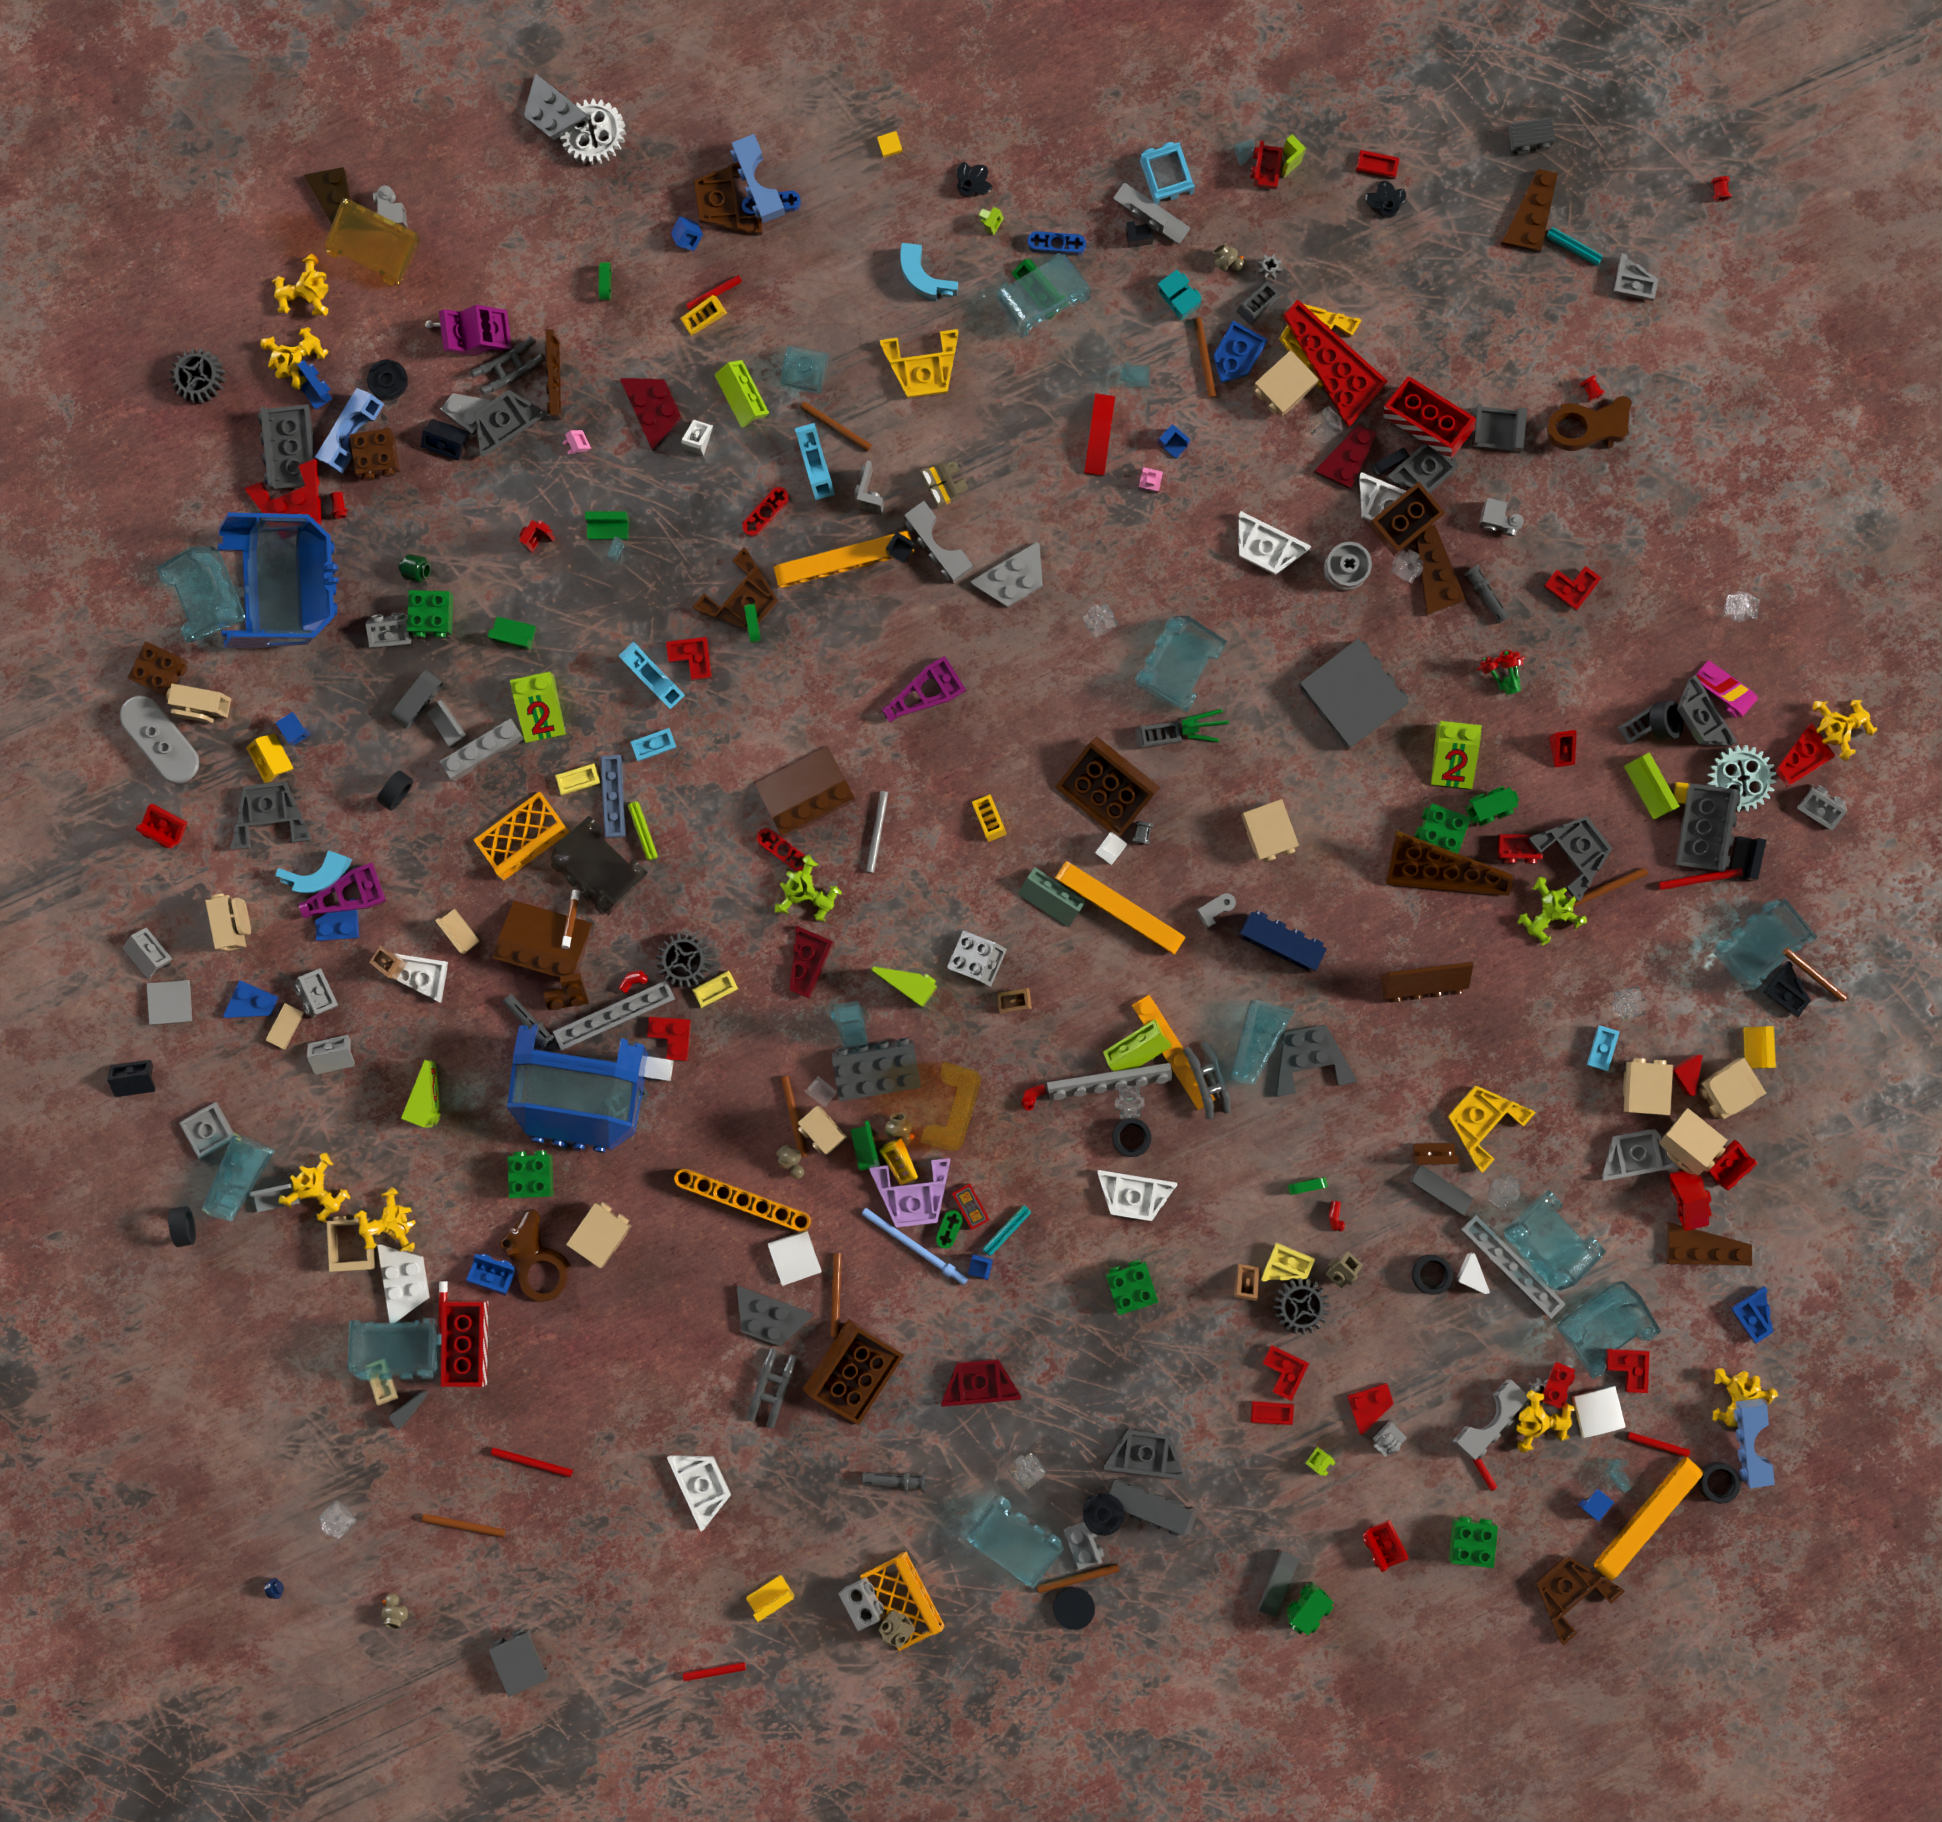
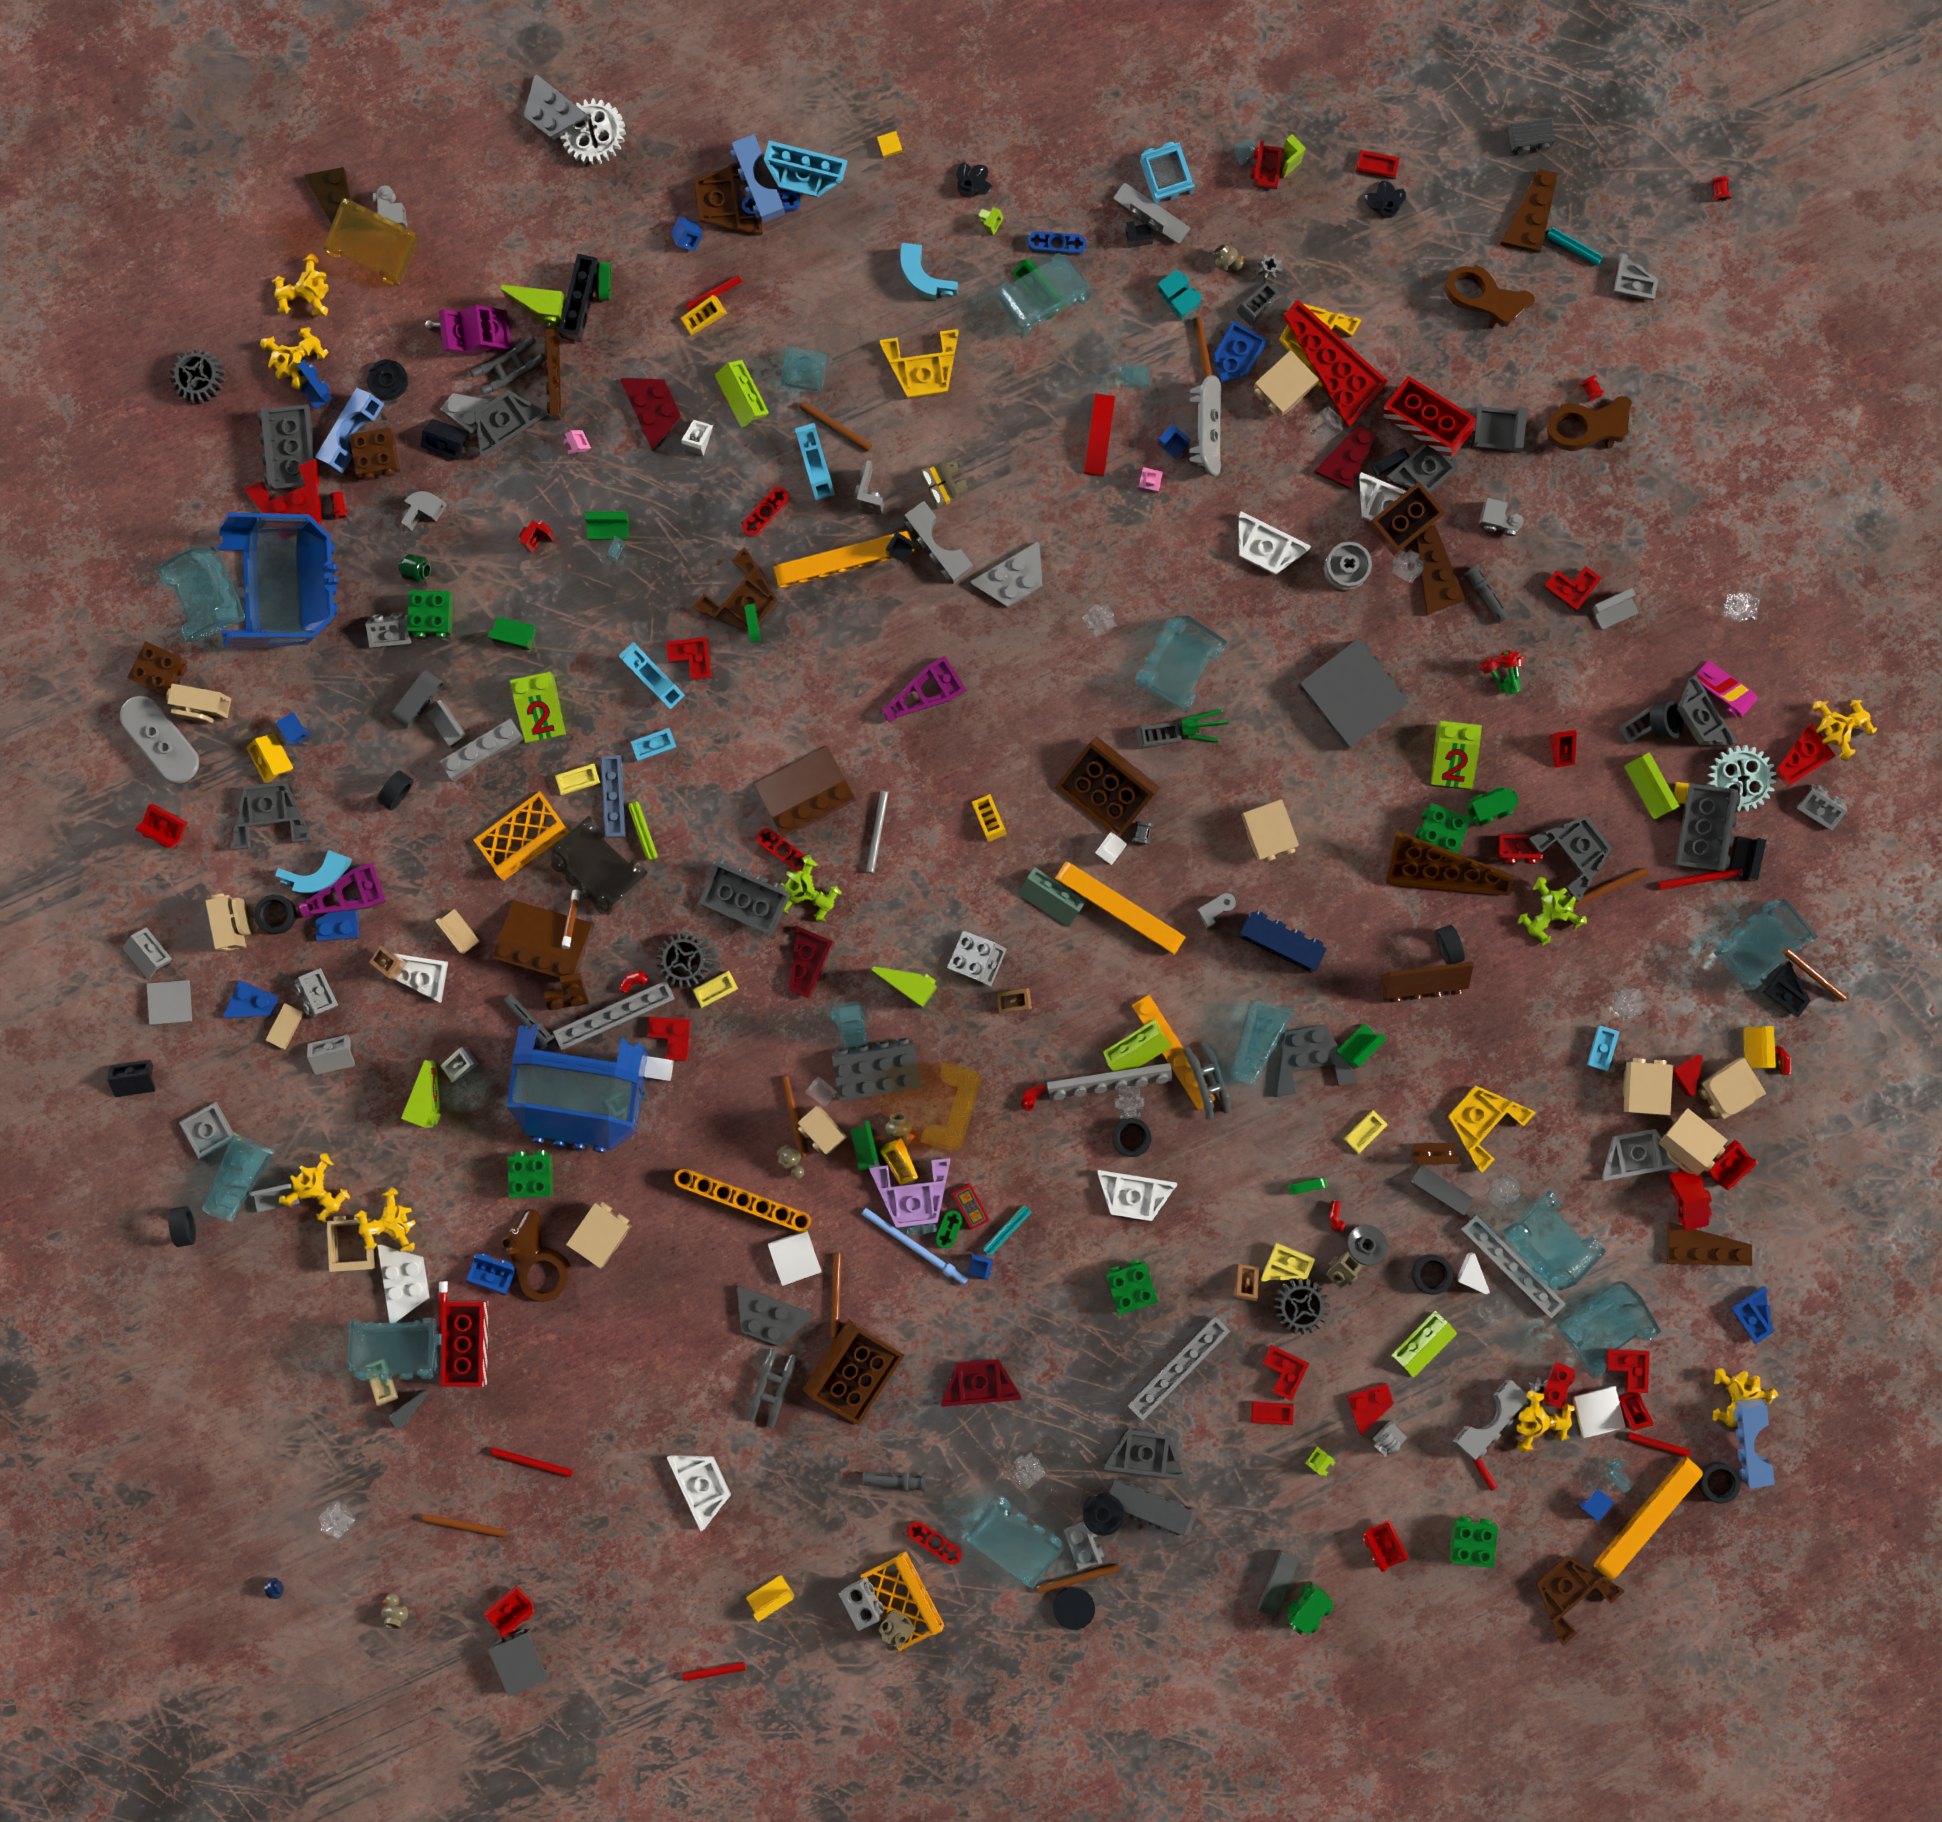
(259, 910): none -> black tyre
(422, 503): none -> light grey brick
(459, 1063): none -> white slope
(510, 1611): none -> red bracket
(539, 303): none -> lime slope
(579, 298): none -> black brick
(745, 897): none -> dark grey bracket
(803, 169): none -> medium azure wedge
(917, 1230): none -> clear light blue tile
(951, 1546): none -> red beam
(1178, 1368): none -> light grey plate
(1208, 425): none -> light grey piece
(1360, 1046): none -> green panel
(1365, 1131): none -> light yellow tile
(1374, 1240): none -> dark grey dish
(1424, 1344): none -> lime panel
(1450, 945): none -> black tyre
(1499, 303): none -> reddish brown animal
(1615, 609): none -> light grey panel
(1635, 1412): none -> red slope
(1785, 1060): none -> red arm

